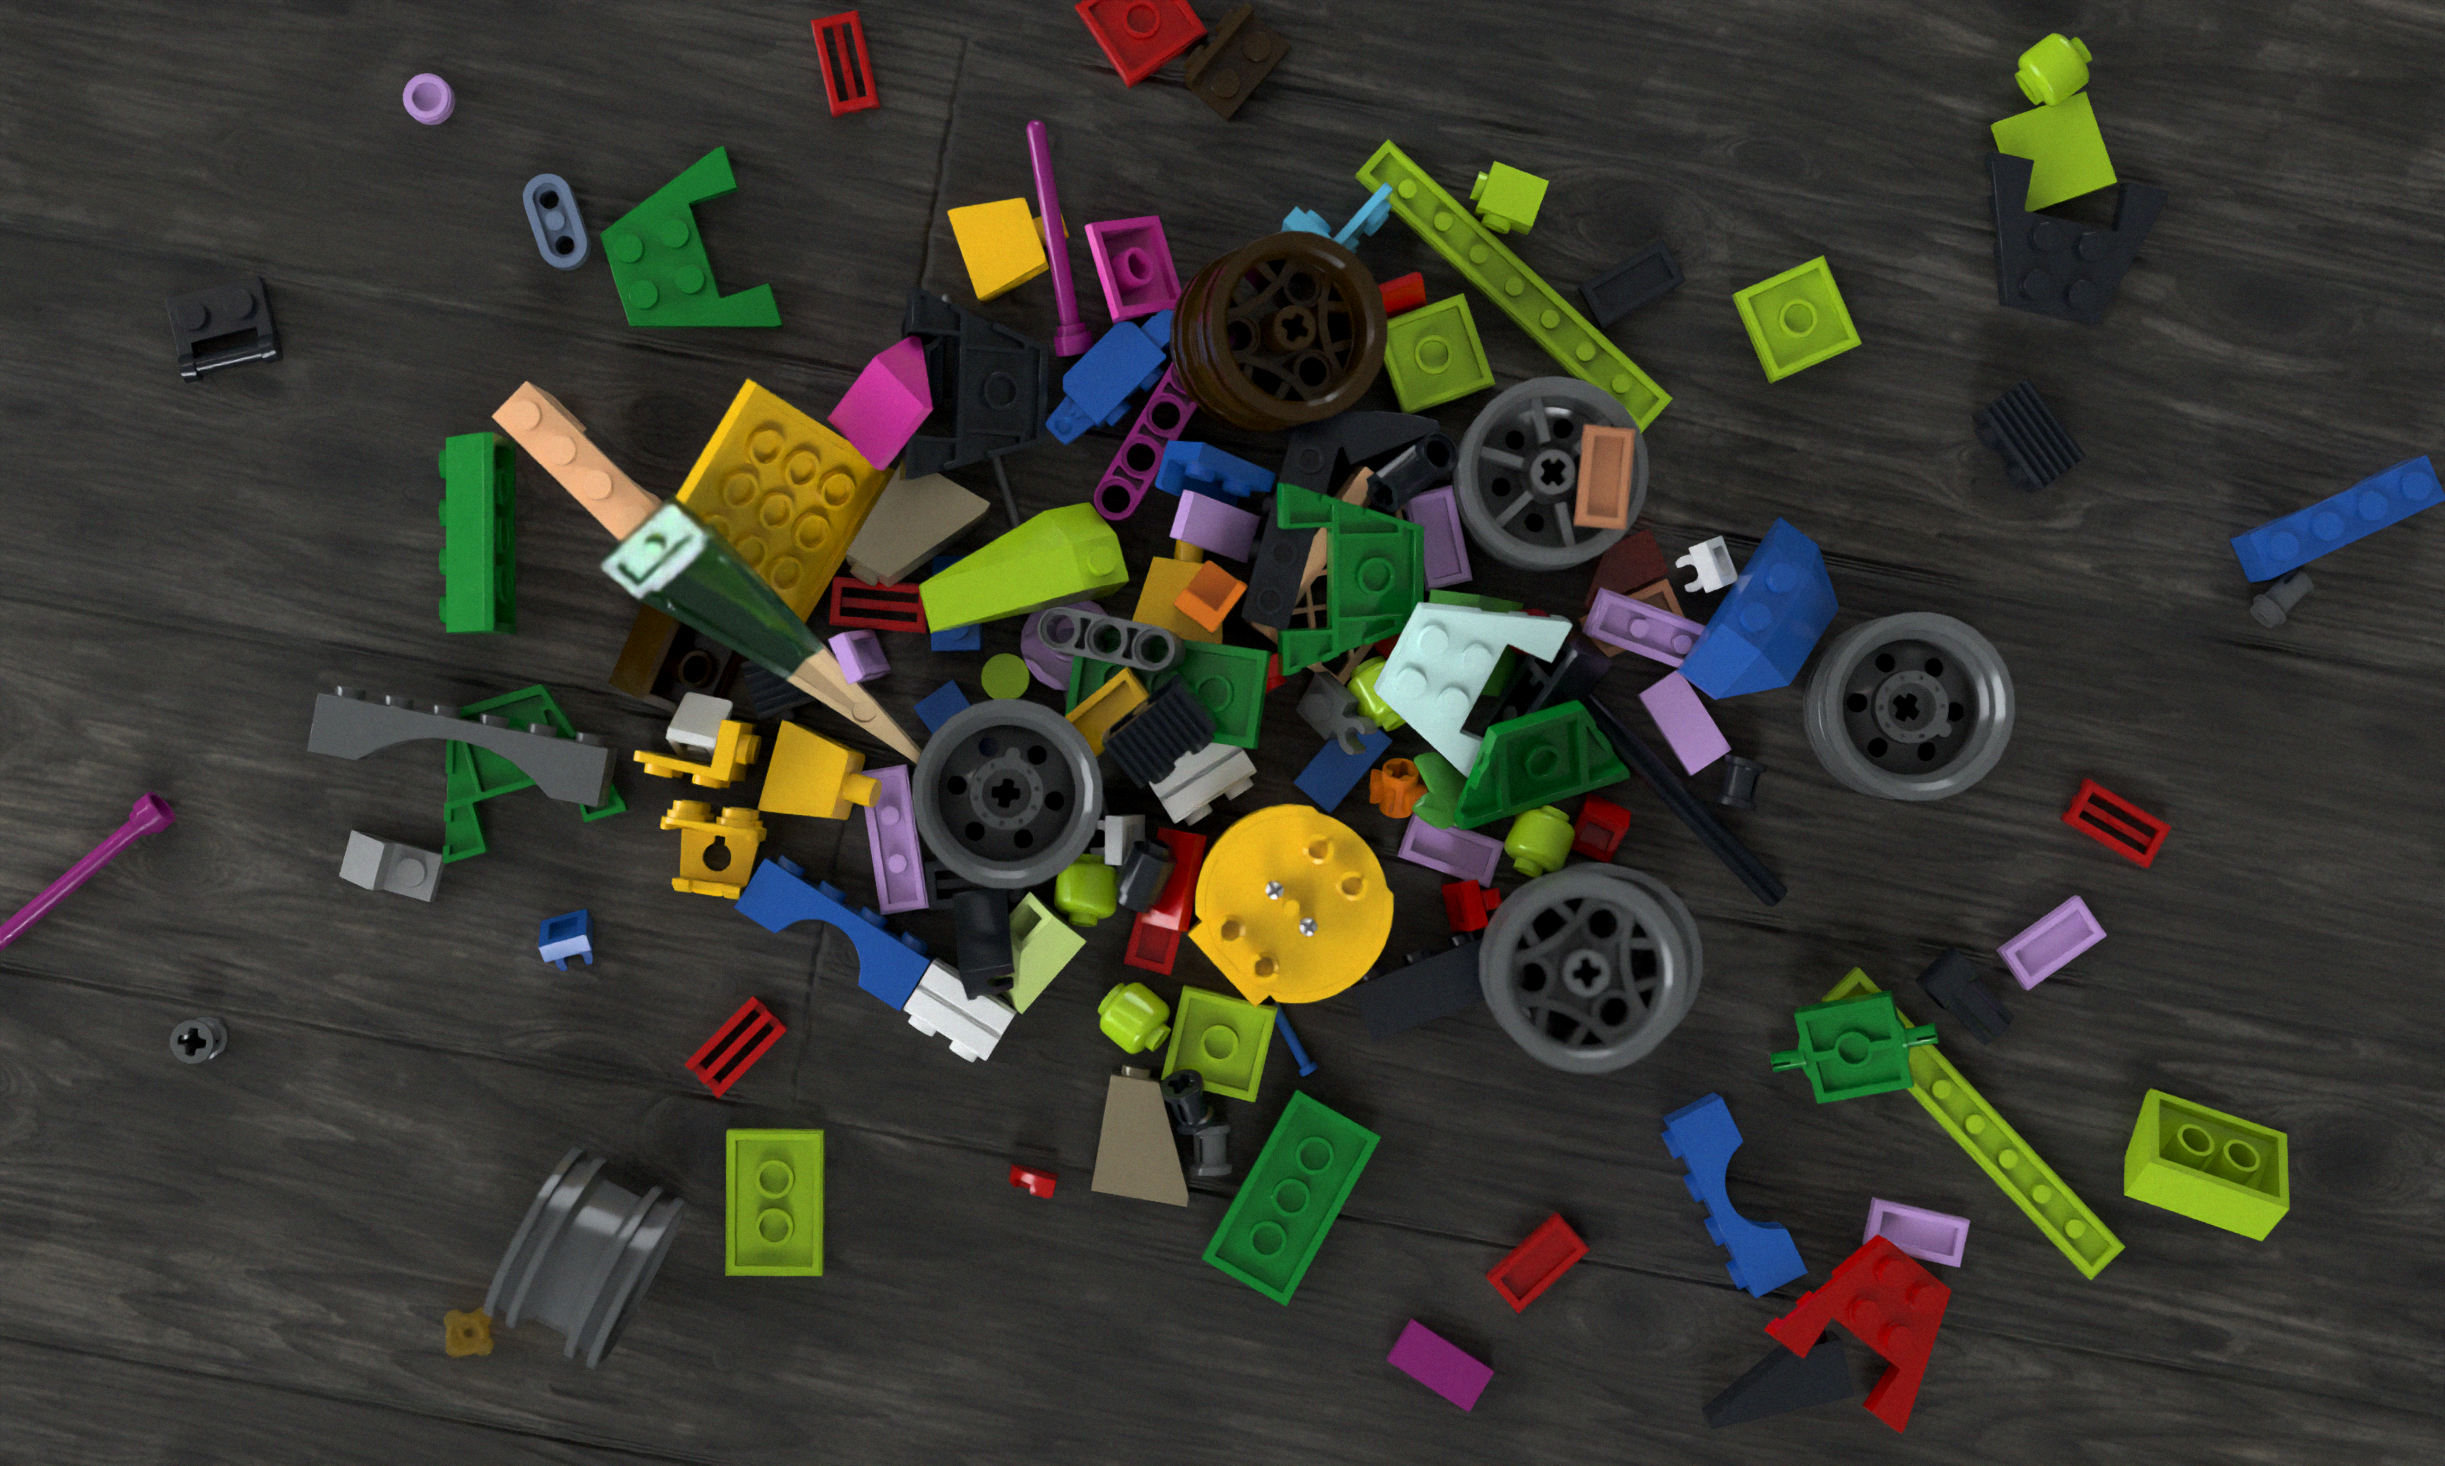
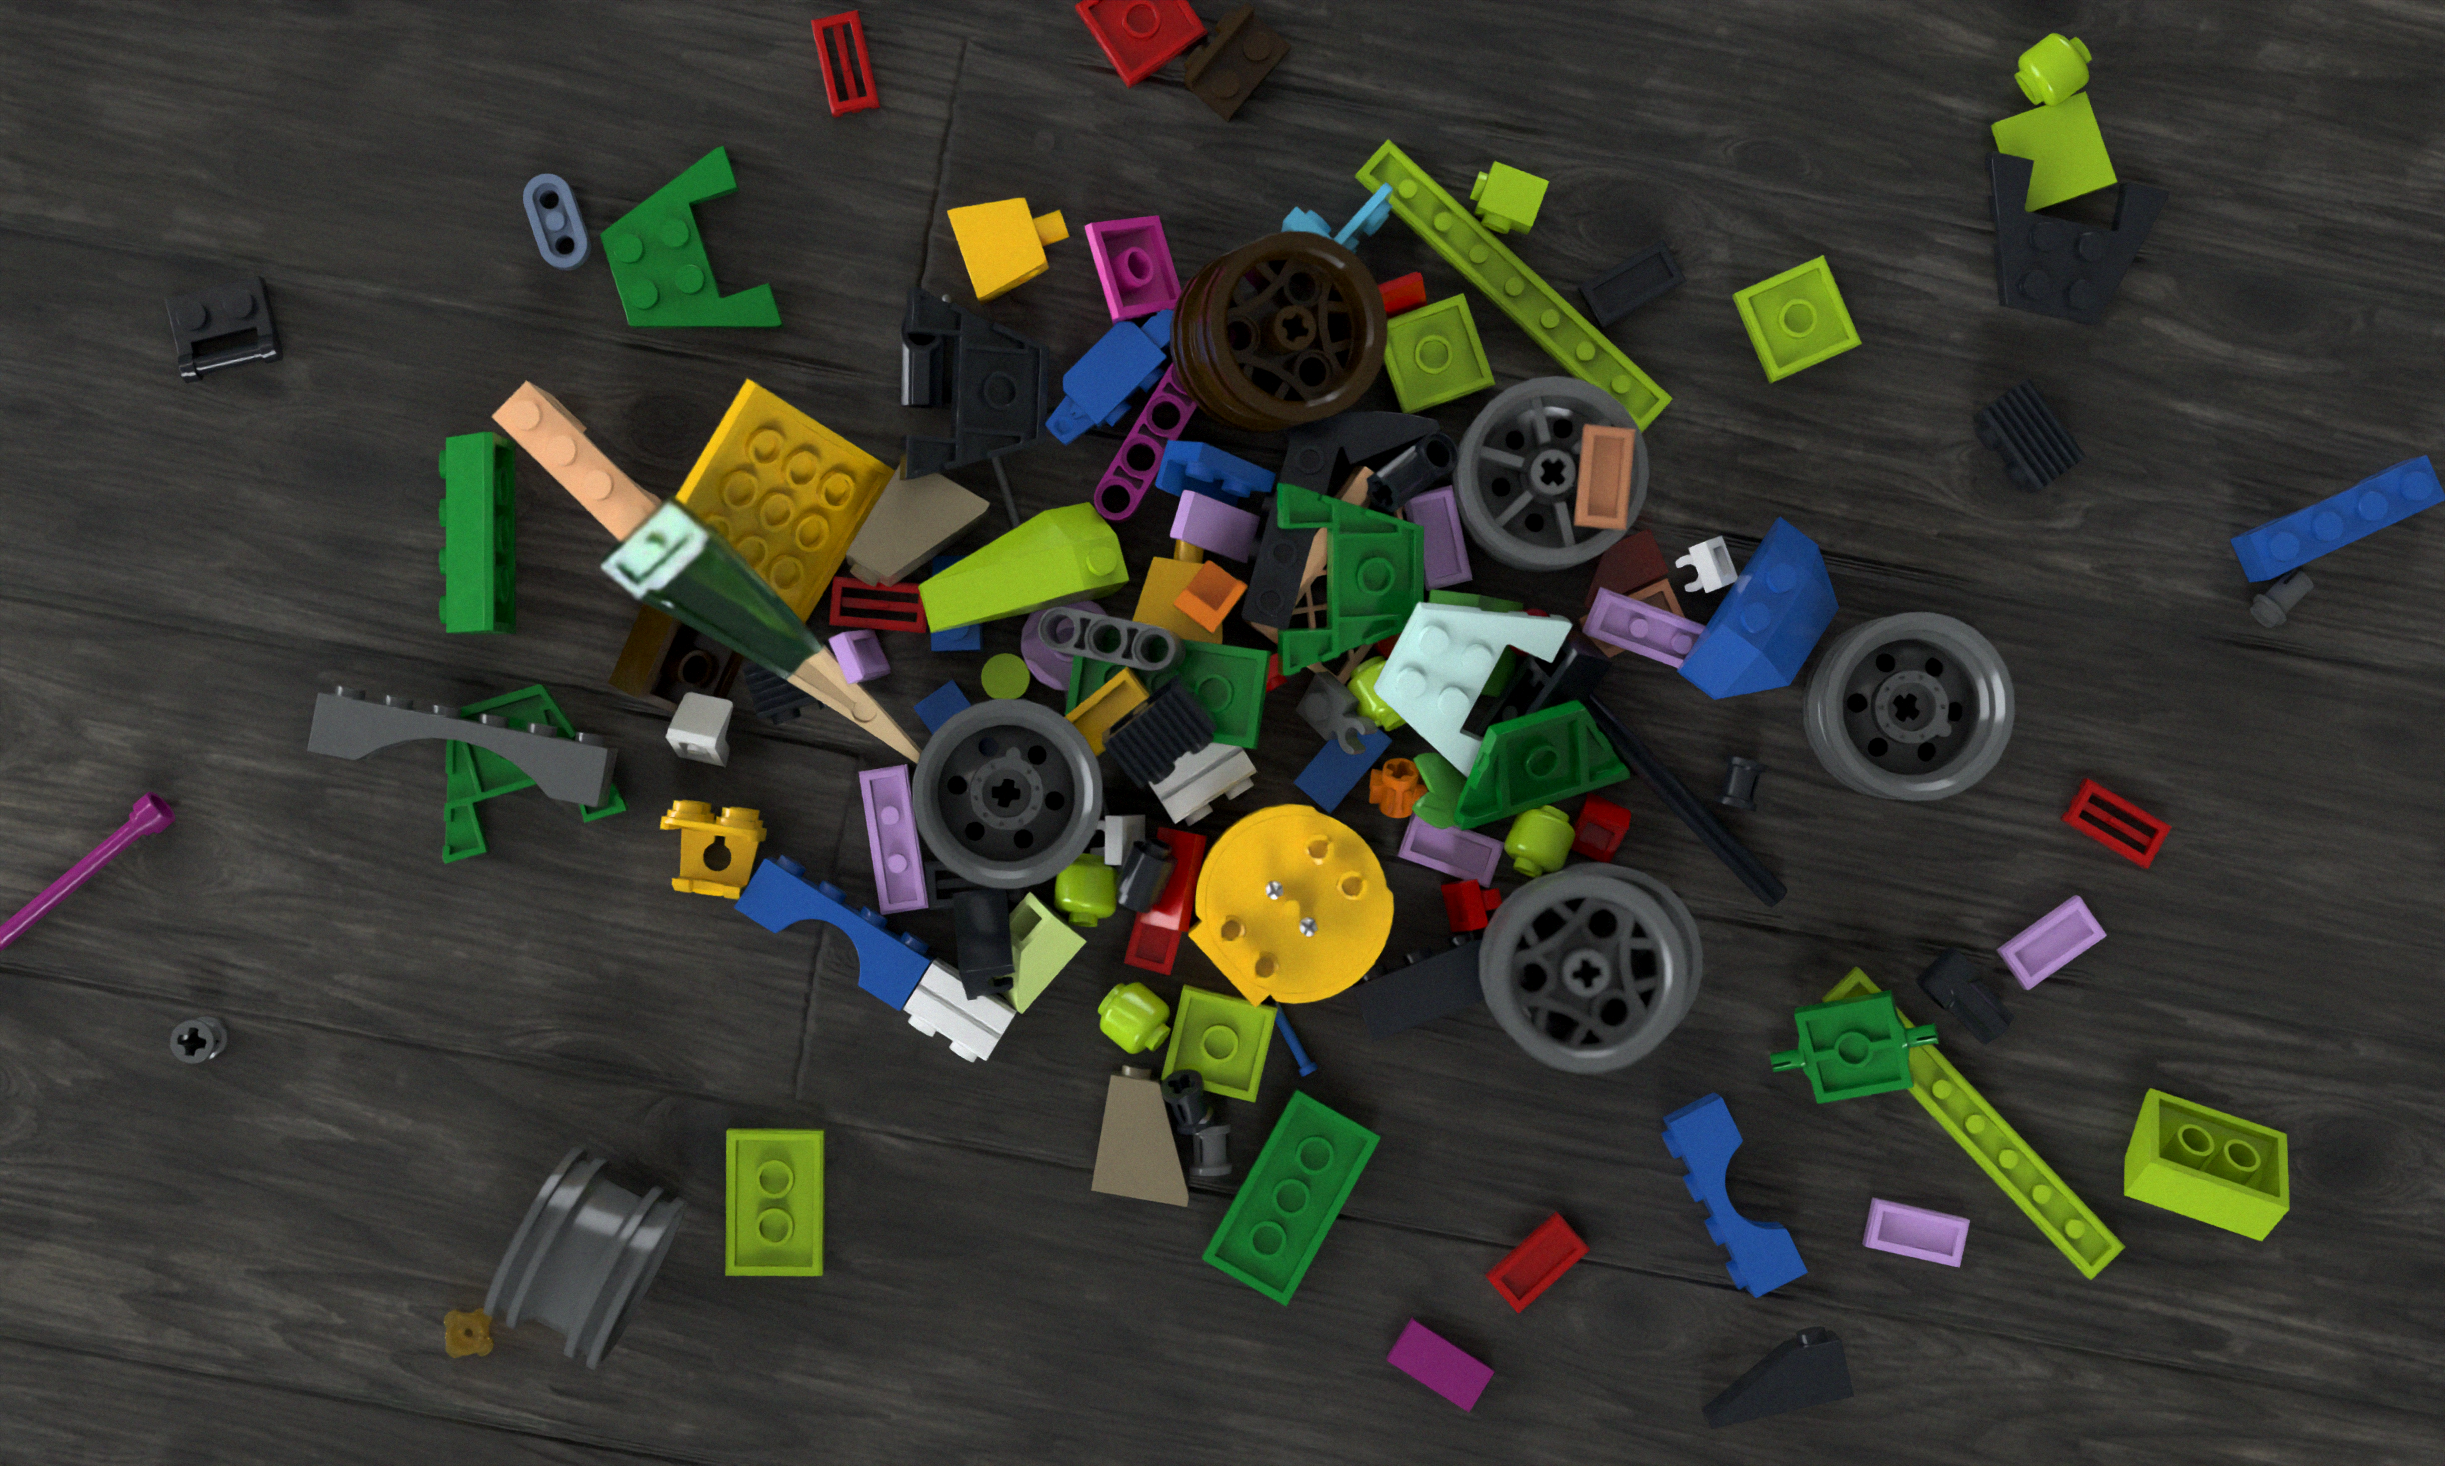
(392, 866): light grey slope -> none
(429, 99): lavender tile -> none
(567, 936): blue tile -> none
(707, 1075): red tile -> none
(733, 752): yellow bracket -> none
(815, 776): yellow torso -> none
(886, 403): dark pink slope -> none
(1039, 1182): red tile -> none
(1072, 332): magenta piece -> none
(1684, 722): lavender tile -> none
(1888, 1307): red wing -> none

